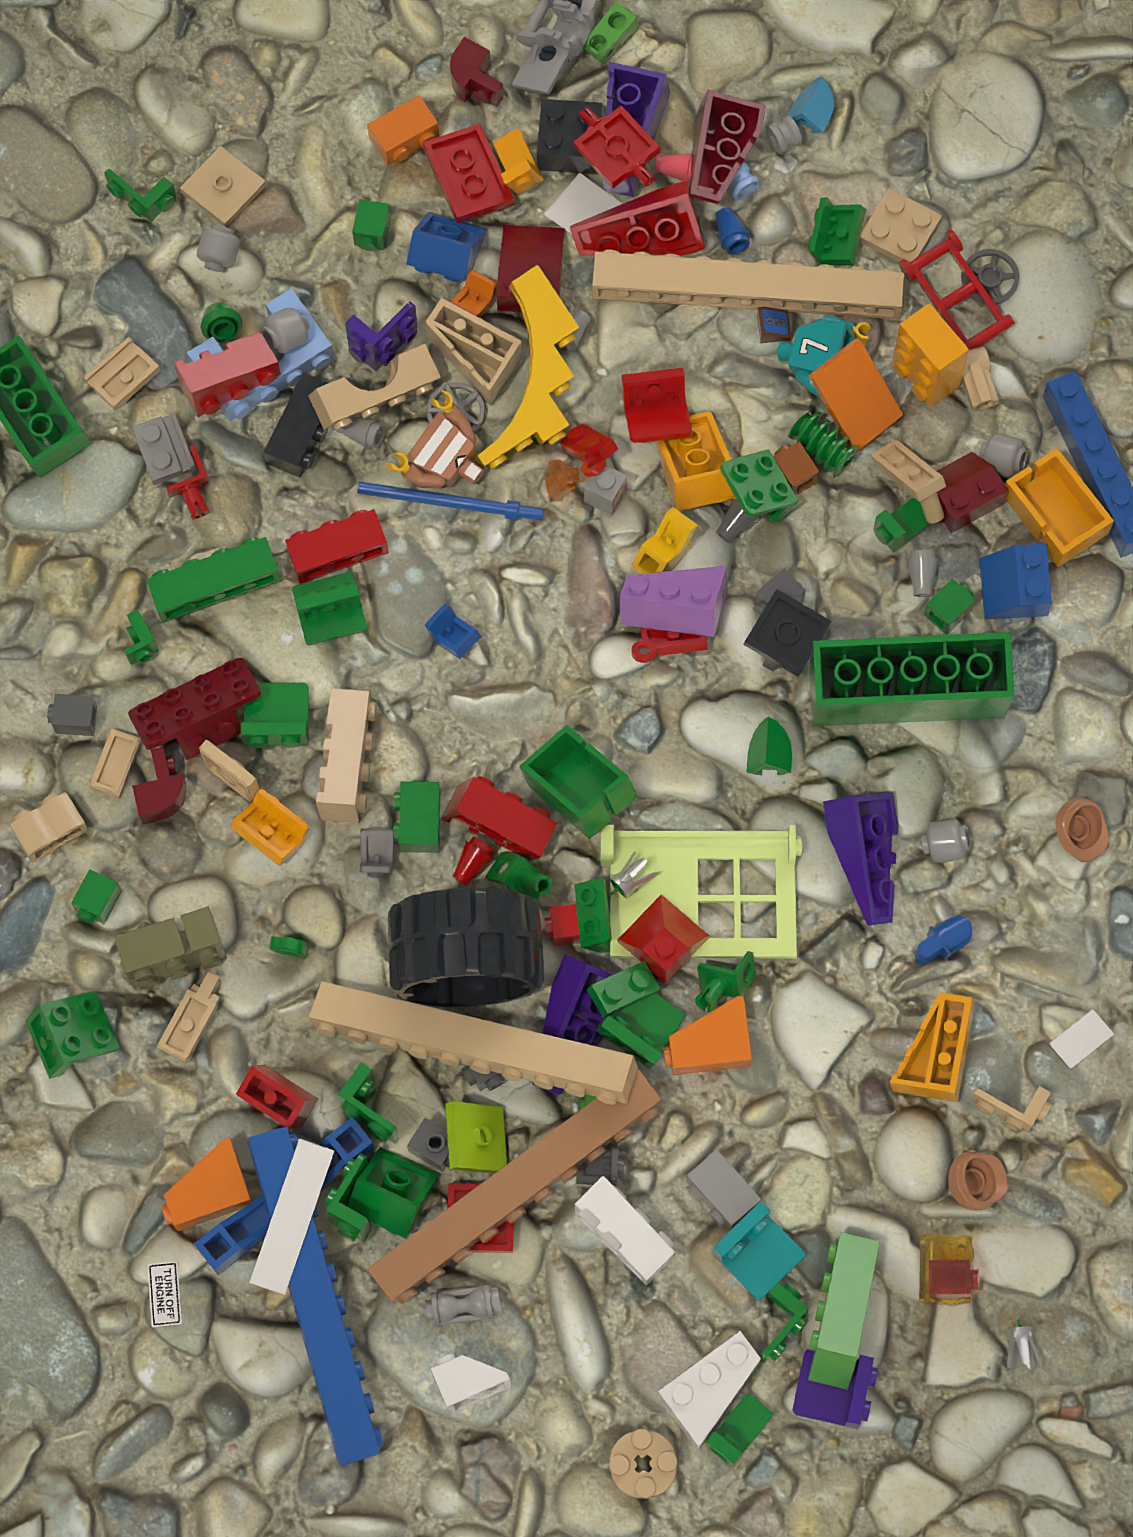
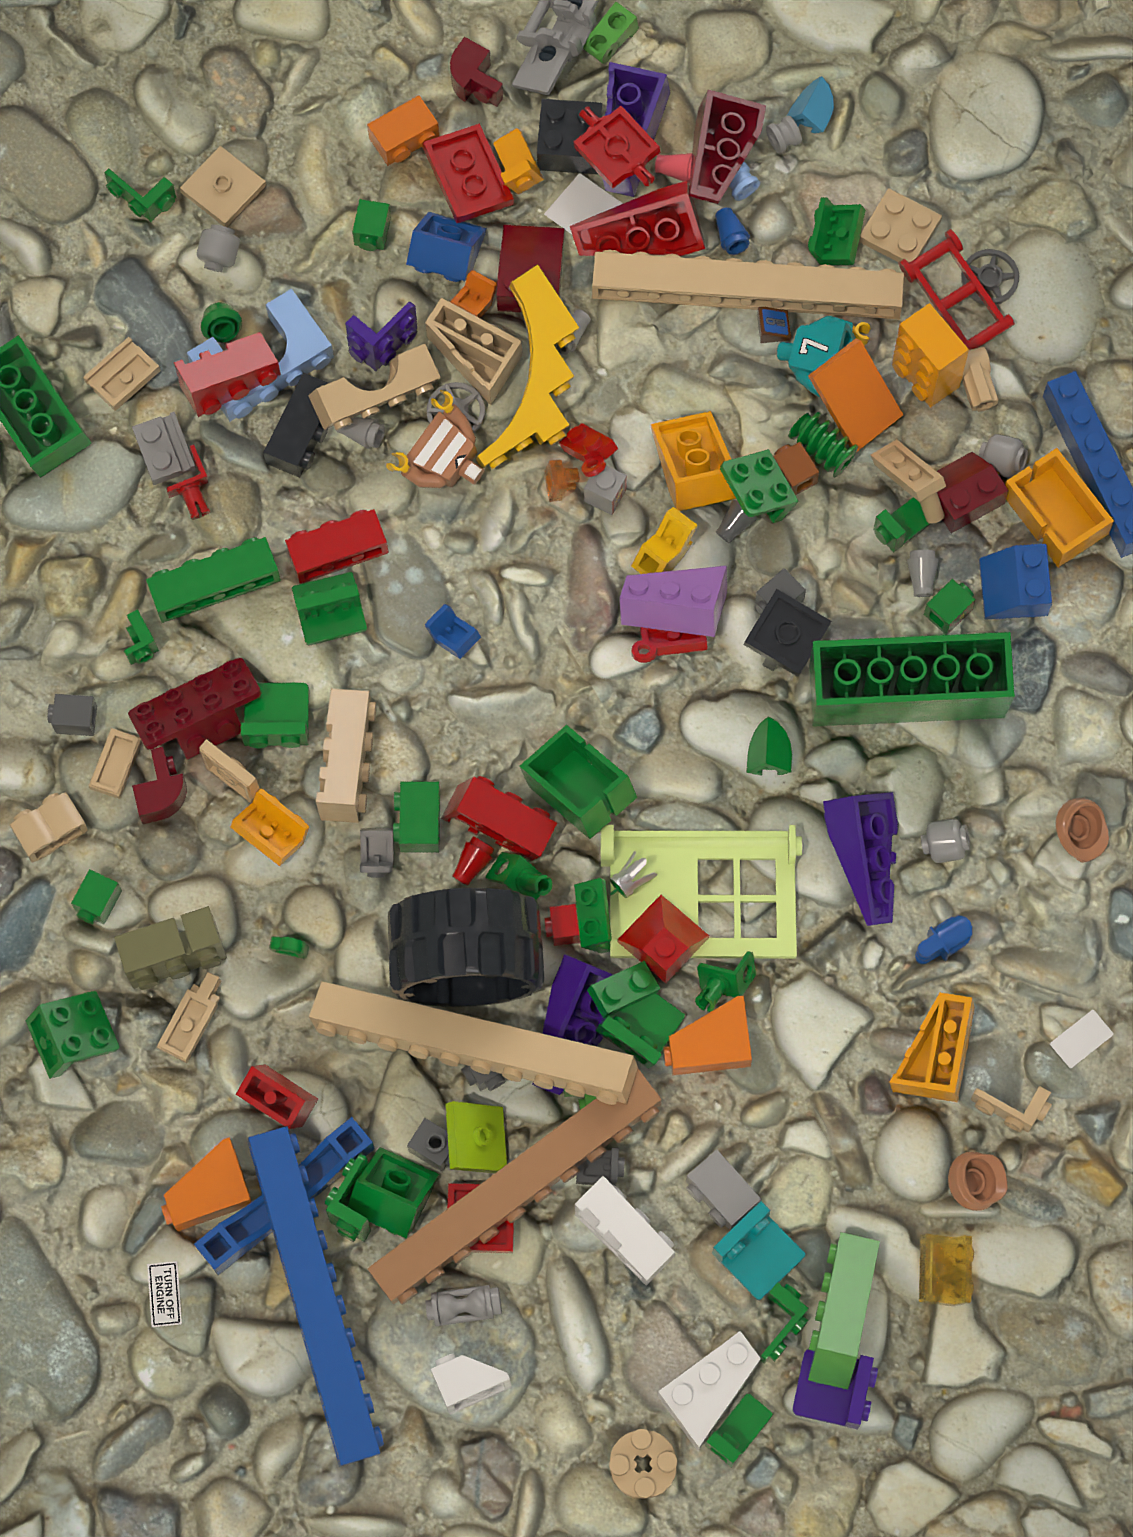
(285, 330): light grey head -> none
(291, 1216): white sticker -> none
(360, 1090): green bracket -> none
(511, 510): blue bar -> none
(655, 405): red bracket -> none
(953, 1279): clear red brick -> none
(1021, 1339): flat silver piece -> none

